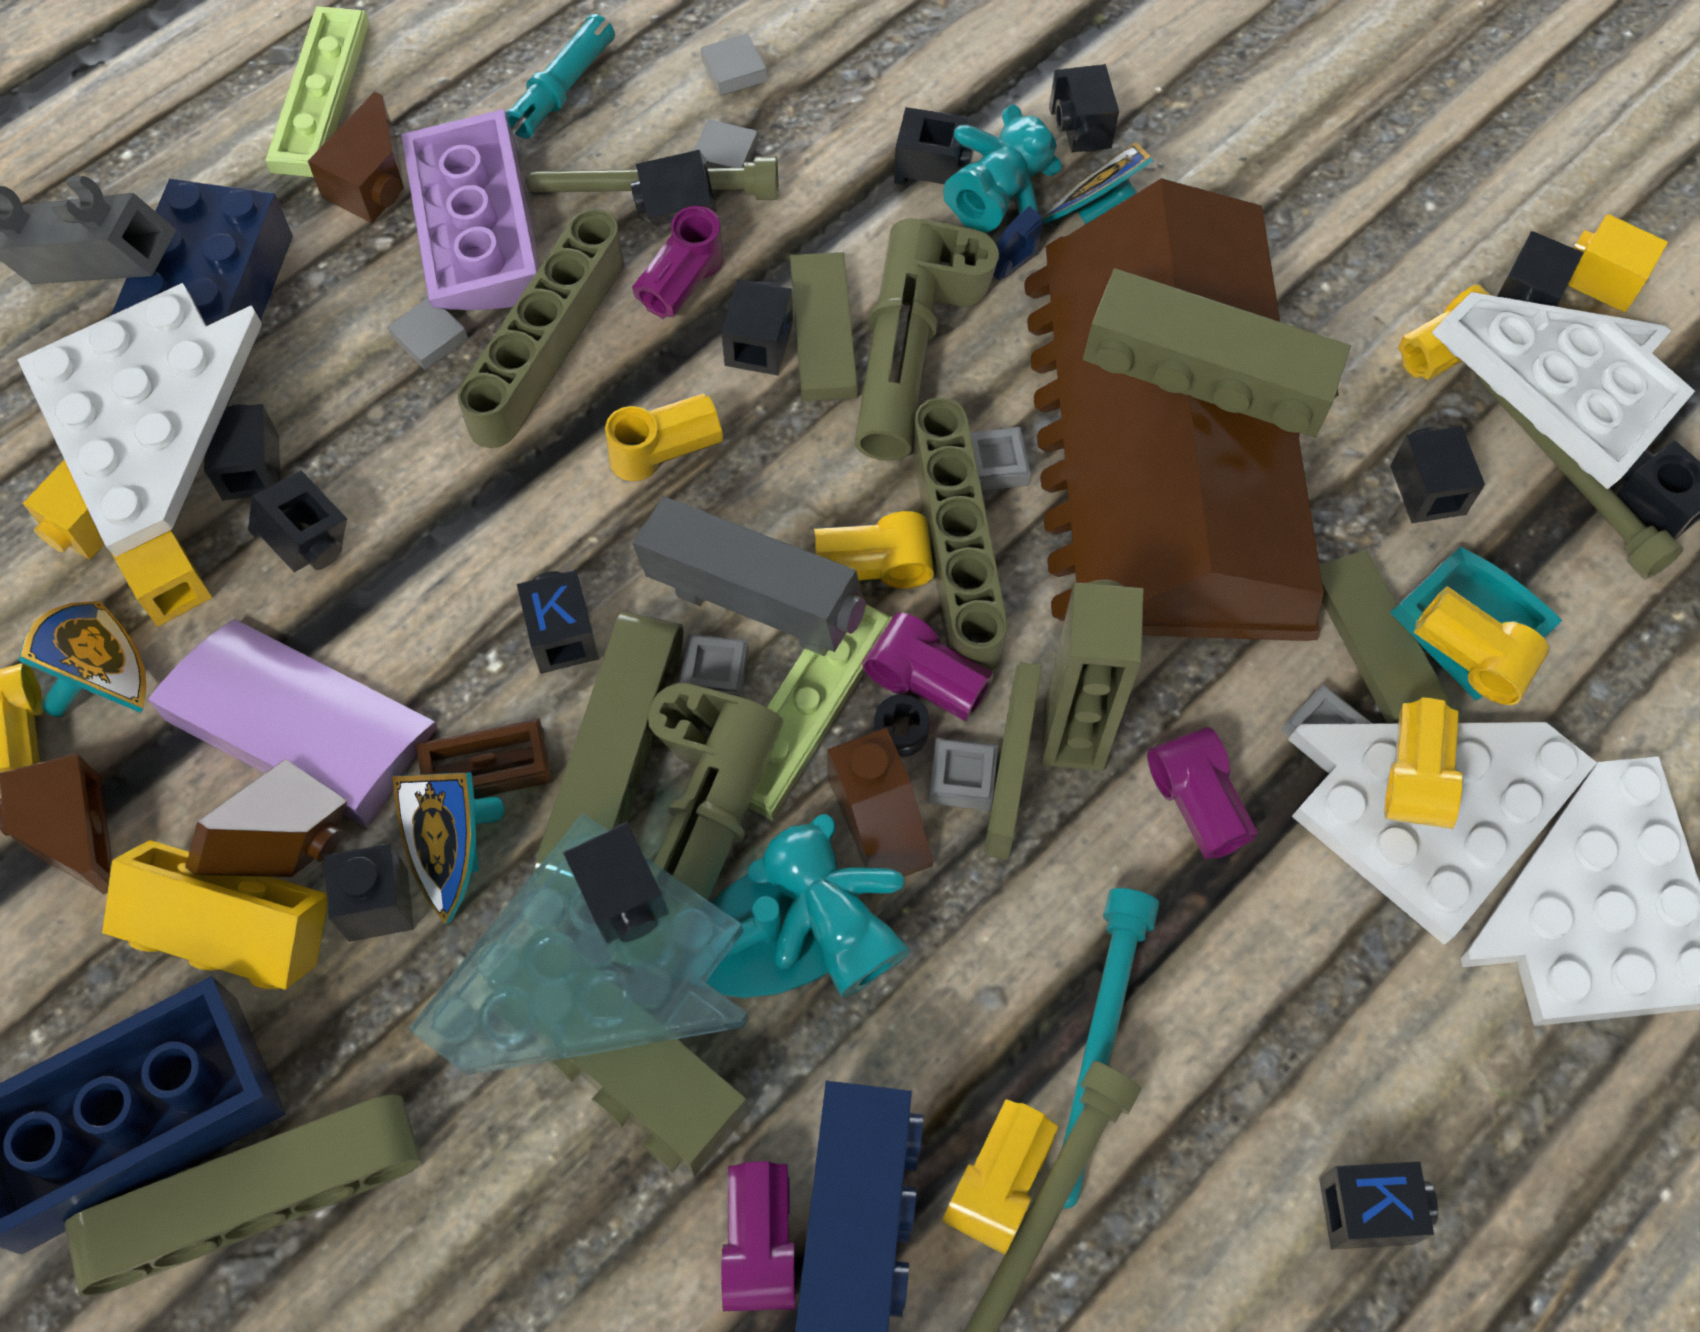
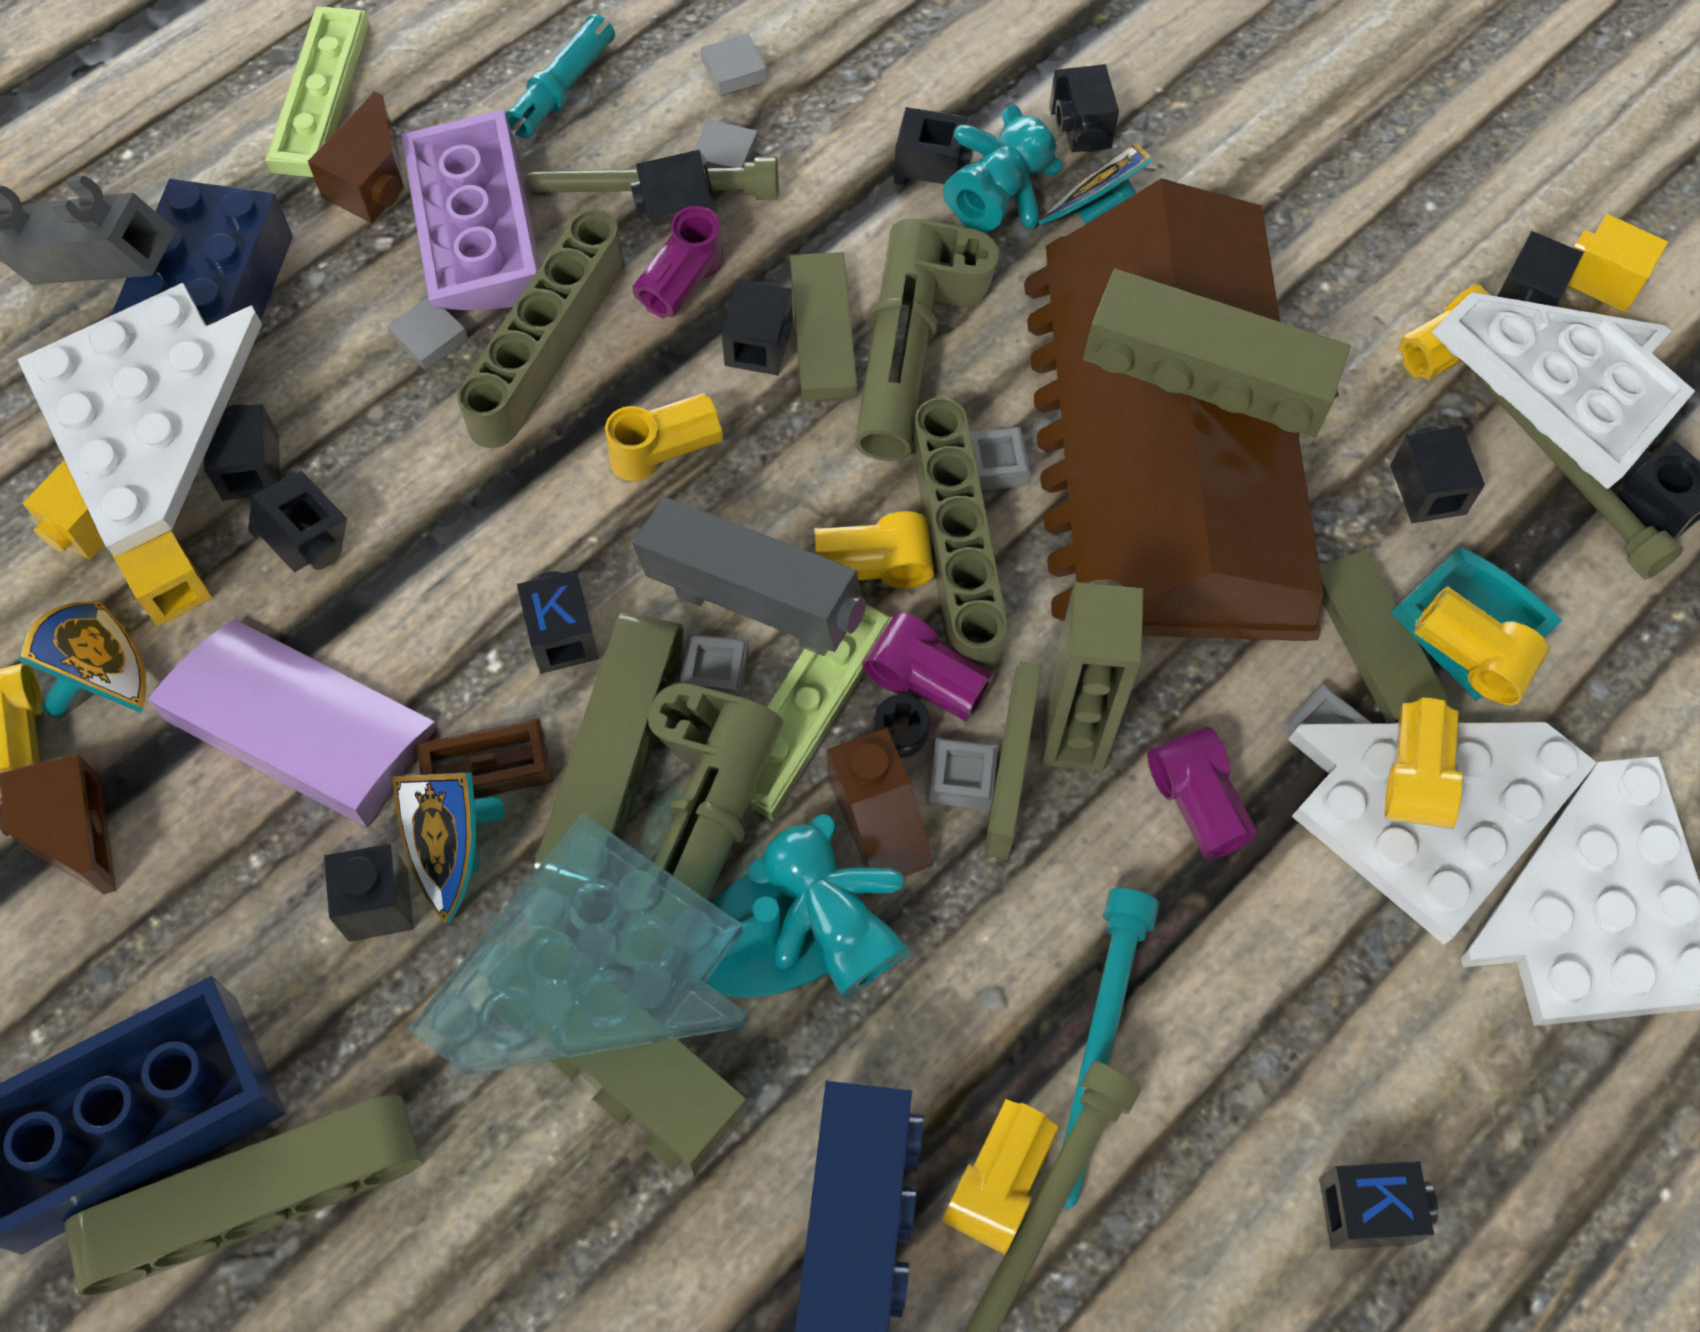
(216, 922): yellow brick -> none
(269, 827): reddish brown slope -> none
(617, 885): black brick -> none
(758, 1255): magenta piece -> none
(1018, 242): dark blue tile -> none

